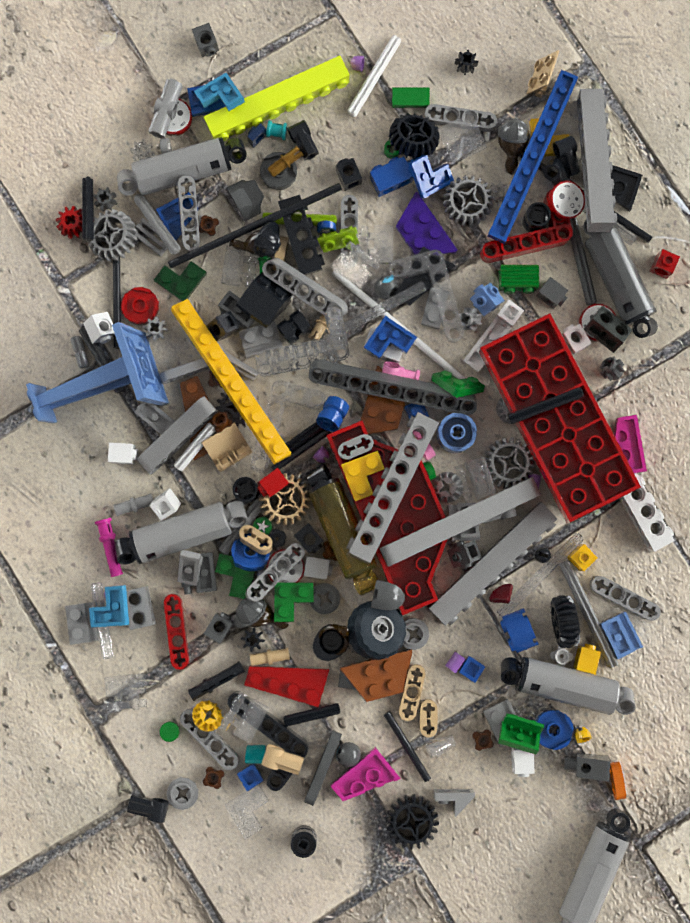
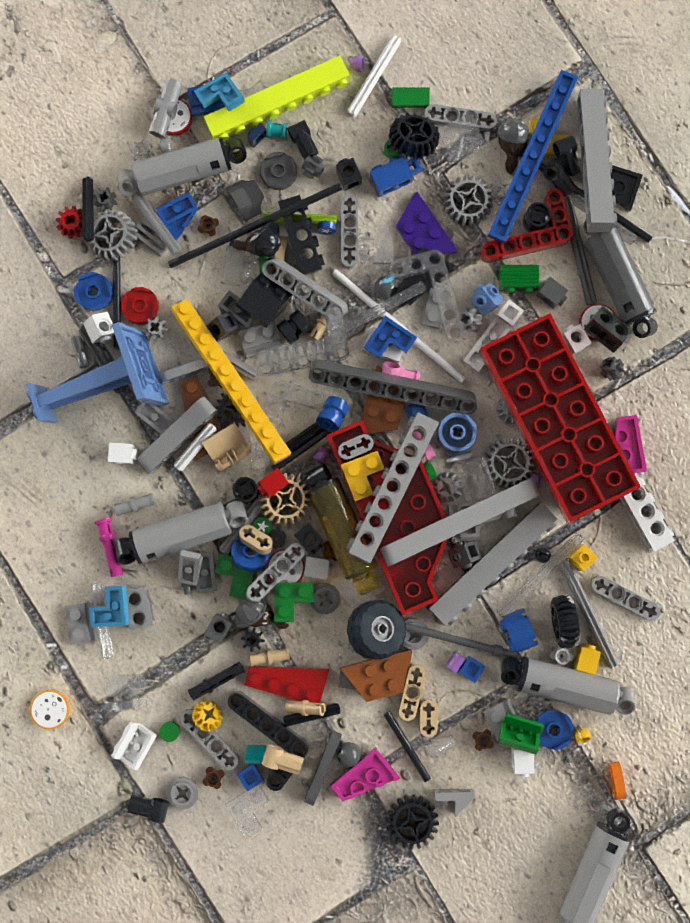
(50, 709): none -> white tile
(102, 297): none -> blue plate
(134, 744): none -> white bracket
(165, 504): white brick -> none
(176, 631): red beam -> none
(182, 285): dark green plate -> none
(185, 213): light grey beam -> none
(203, 33): dark grey brick -> none
(218, 418): reddish brown plate -> none
(249, 722): clear plate -> none
(285, 161): pearl gold axle -> none
(303, 841): black wheel -> none
(305, 707): none -> tan pin
(313, 166): none -> dark grey gear
(331, 642): black piece -> none
(334, 240): lime hinge -> none
(351, 269): clear plate -> none
(387, 596): dark grey brick -> none
(428, 180): plate -> none
(456, 386): green plate -> none
(456, 458): none -> light grey bar
(466, 67): black gear -> none
(496, 650): none -> dark grey bar
(502, 594): dark red tile -> none
(542, 74): tan hinge -> none
(545, 405): black axle -> none
(566, 200): white tile -> none
(598, 766): dark grey torso -> none
(621, 635): medium blue plate -> none
(664, 263): red brick -> none

